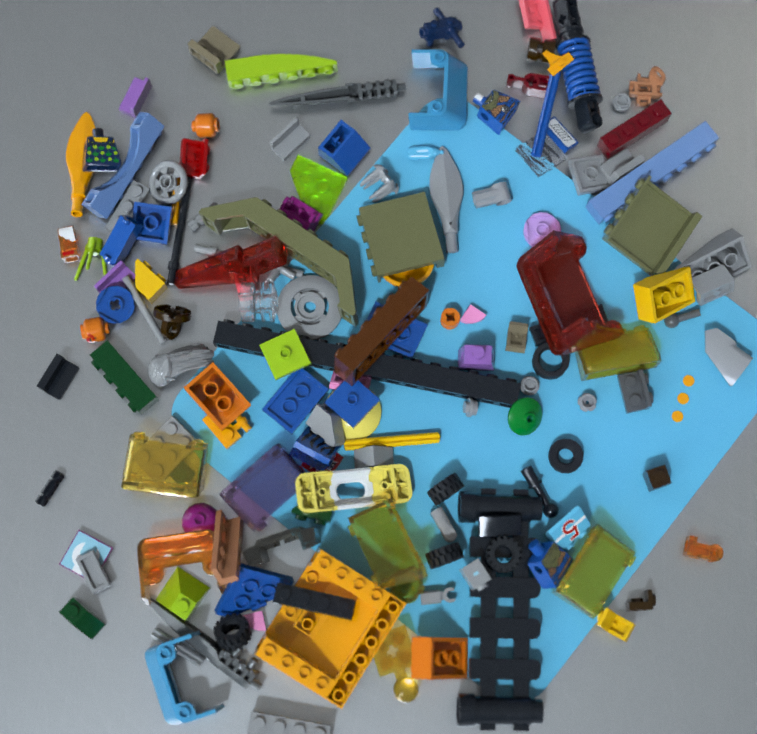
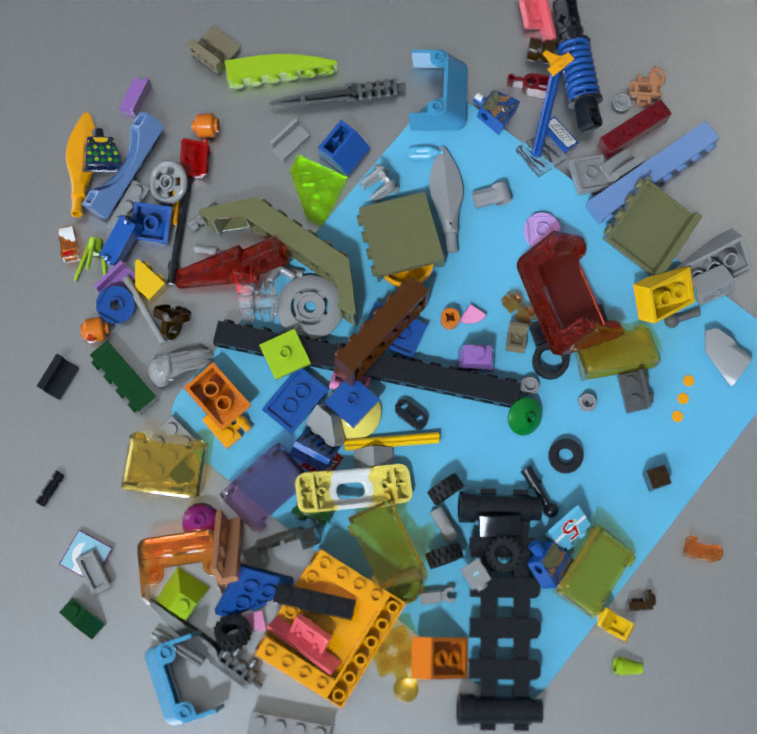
(301, 212): magenta hinge -> none
(307, 640): none -> coral bracket
(413, 411): none -> black beam
(442, 28): dark blue piece -> none
(470, 407): light grey plate -> none
(513, 303): none -> clear orange hinge
(625, 666): none -> lime cone

